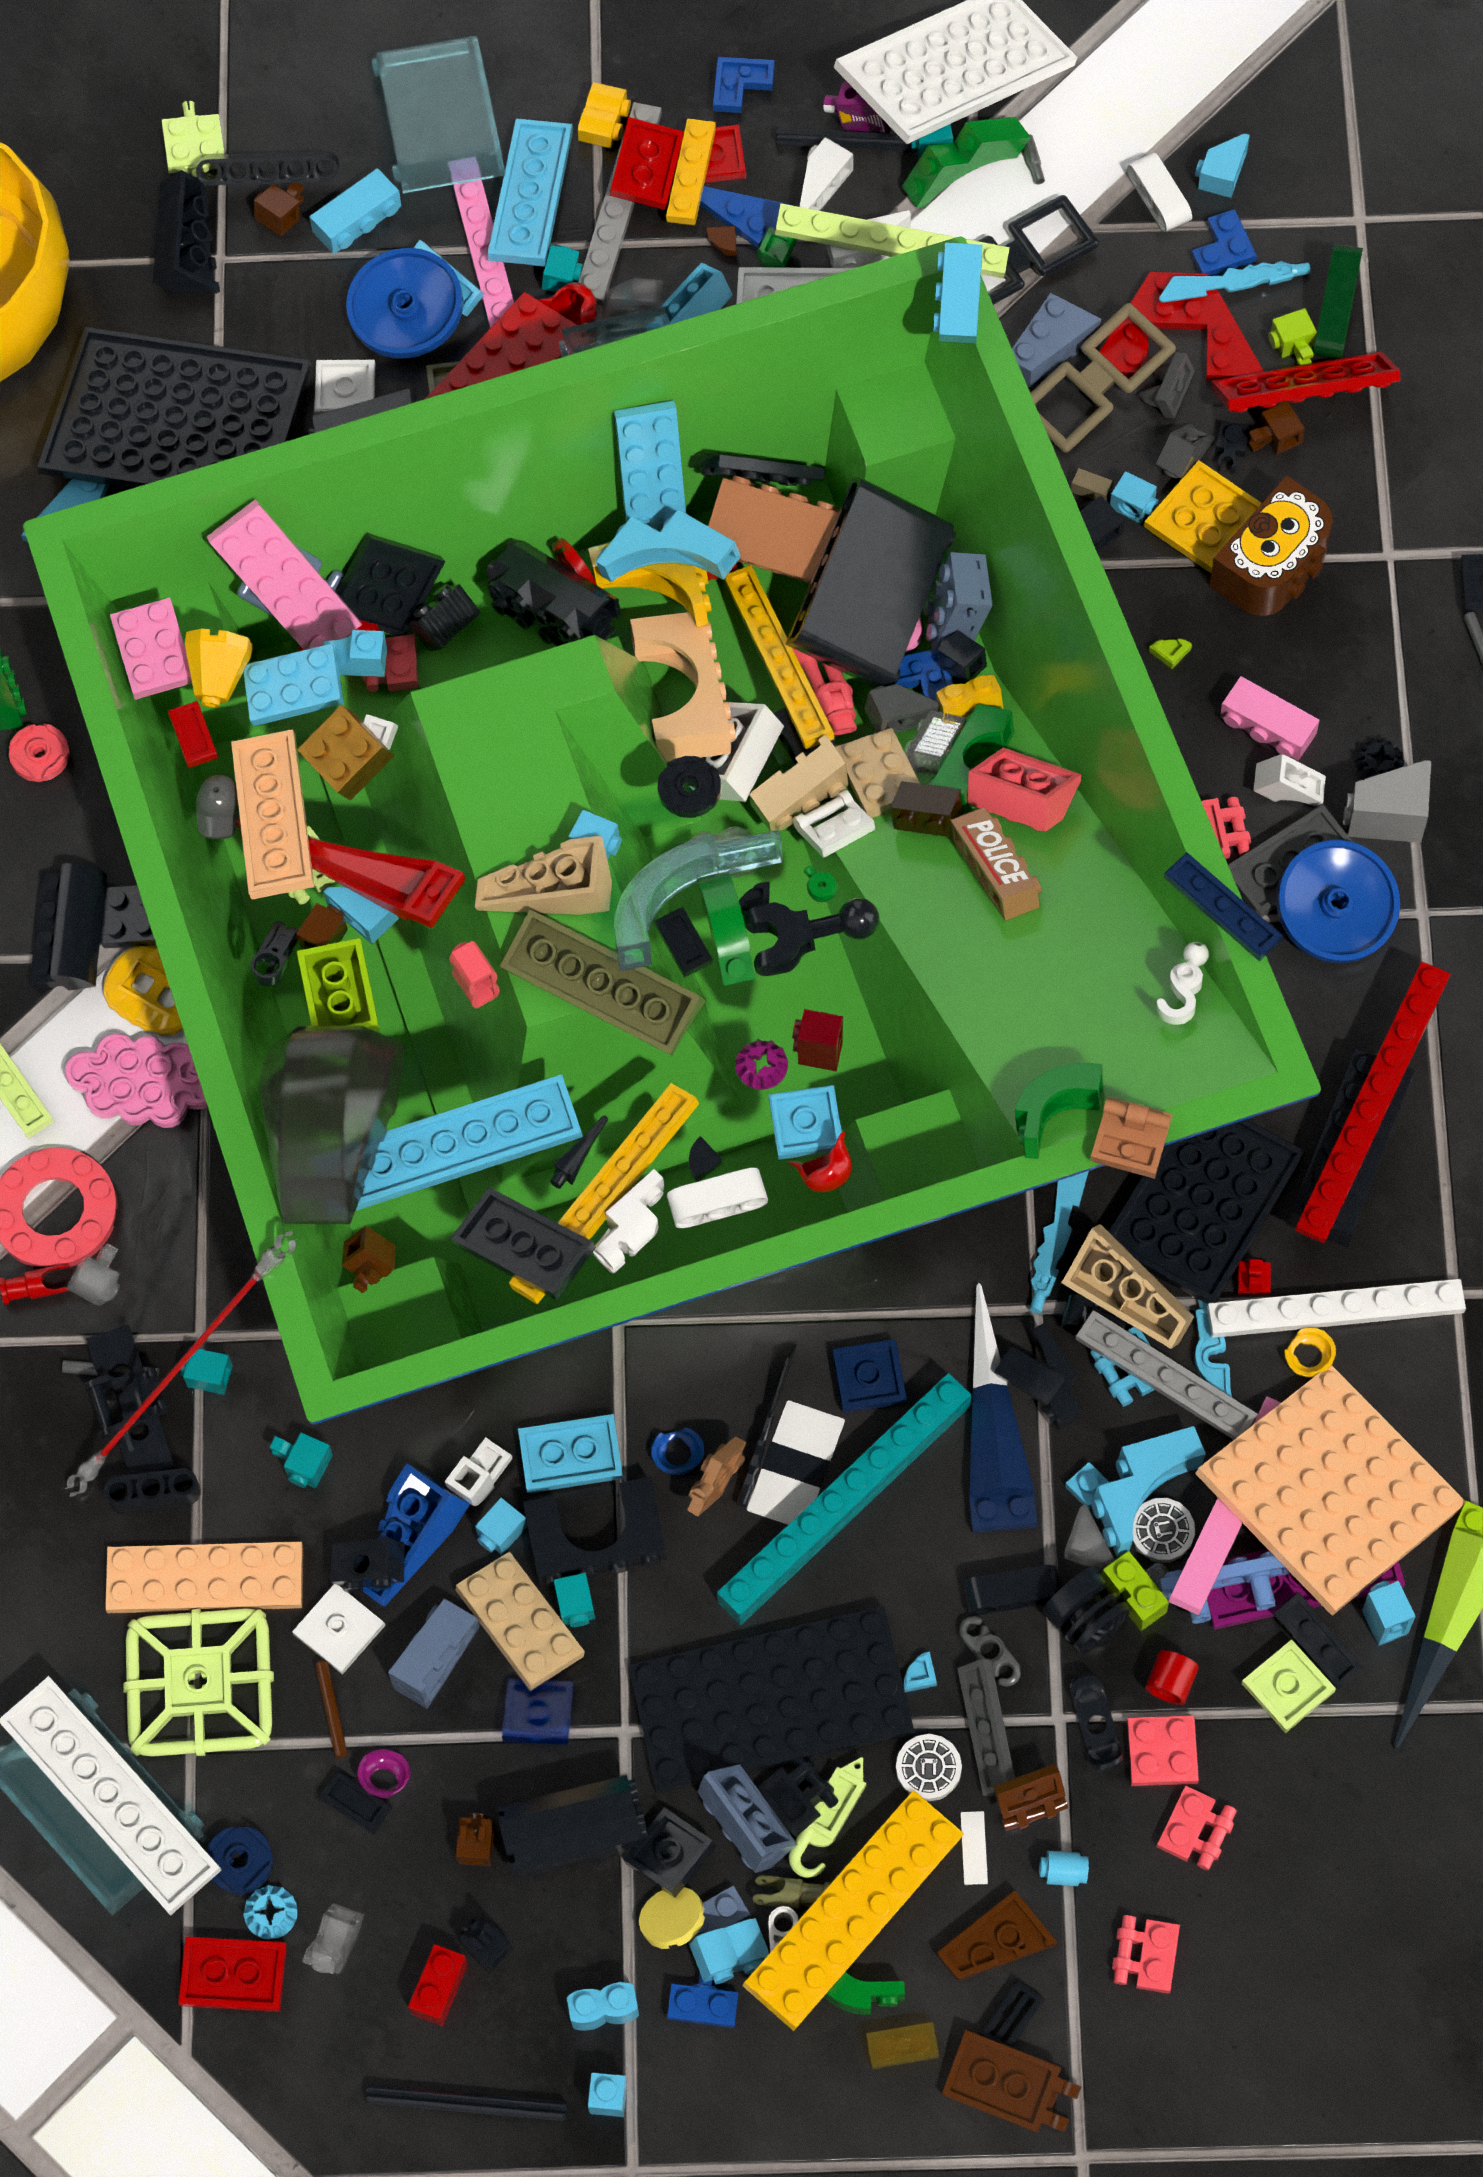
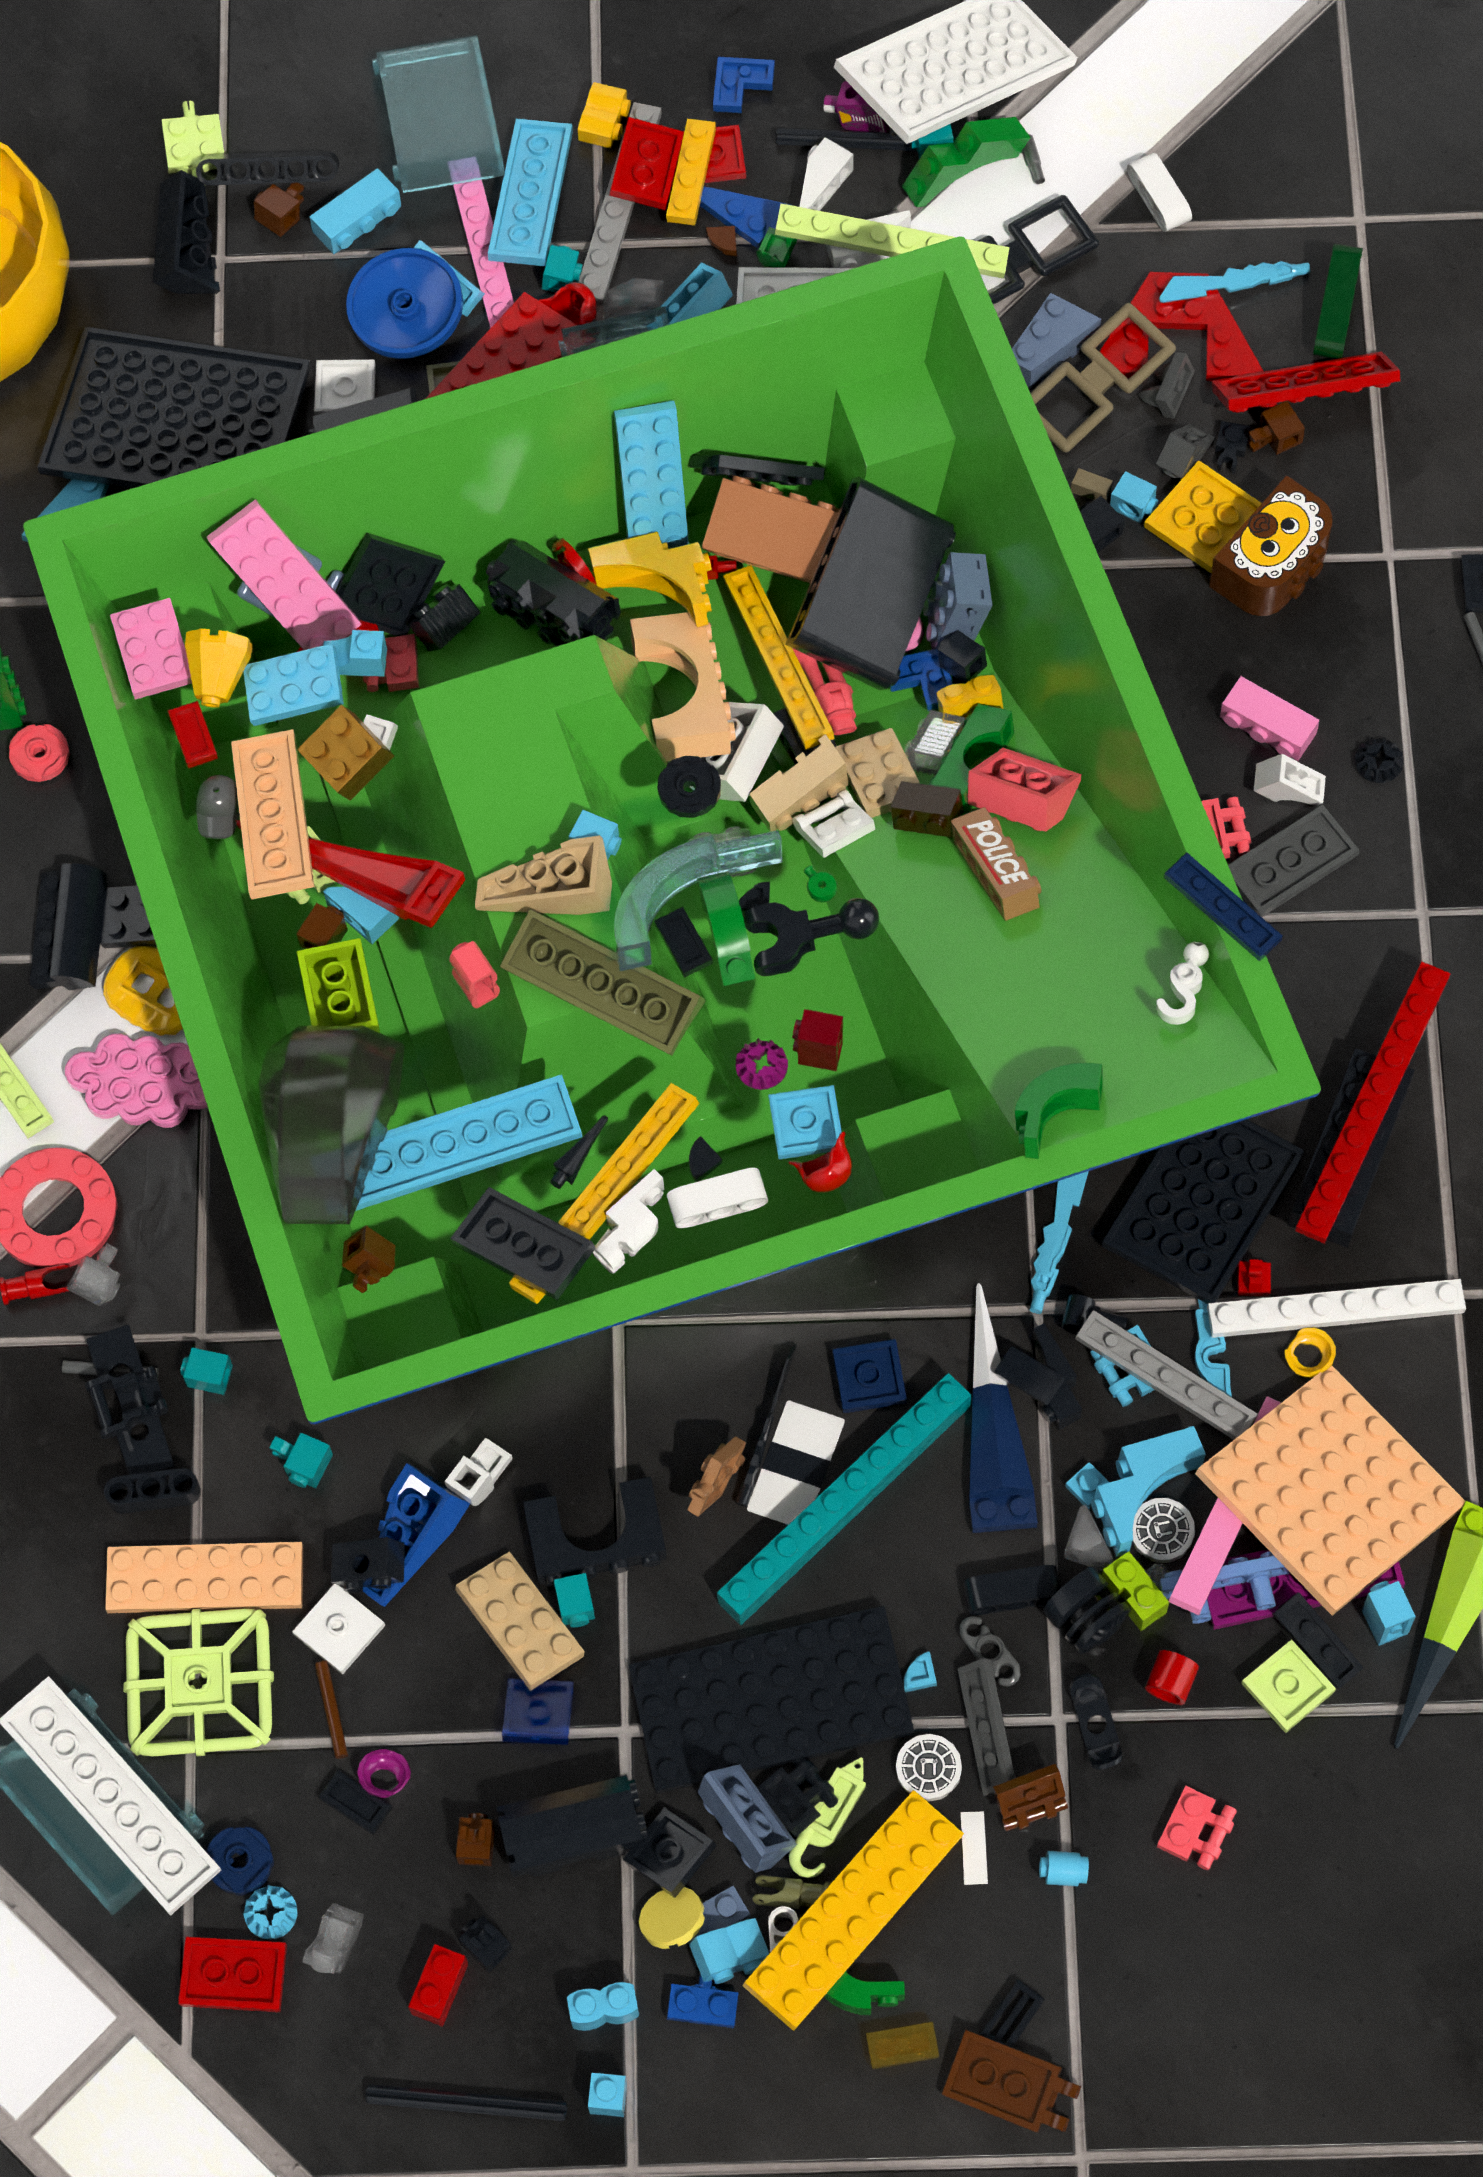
(271, 1259): piece -> none
(276, 949): black piece -> none
(433, 1652): sand blue wedge -> none
(500, 1527): medium azure brick -> none
(570, 1453): medium azure plate -> none
(680, 541): medium azure arch -> none
(689, 1438): blue piece -> none
(897, 708): dark grey slope -> none
(958, 292): medium azure wedge -> none
(996, 1939): reddish brown wing -> none
(1123, 1287): tan wedge -> none
(1131, 1137): nougat plate -> none
(1157, 1954): coral plate -> none
(1162, 1750): coral plate -> none
(1170, 651): lime tile -> none
(1222, 166): medium azure slope -> none
(1230, 248): blue plate -> none
(1294, 335): lime brick -> none
(1356, 882): blue dish -> none
(1390, 805): light grey slope -> none

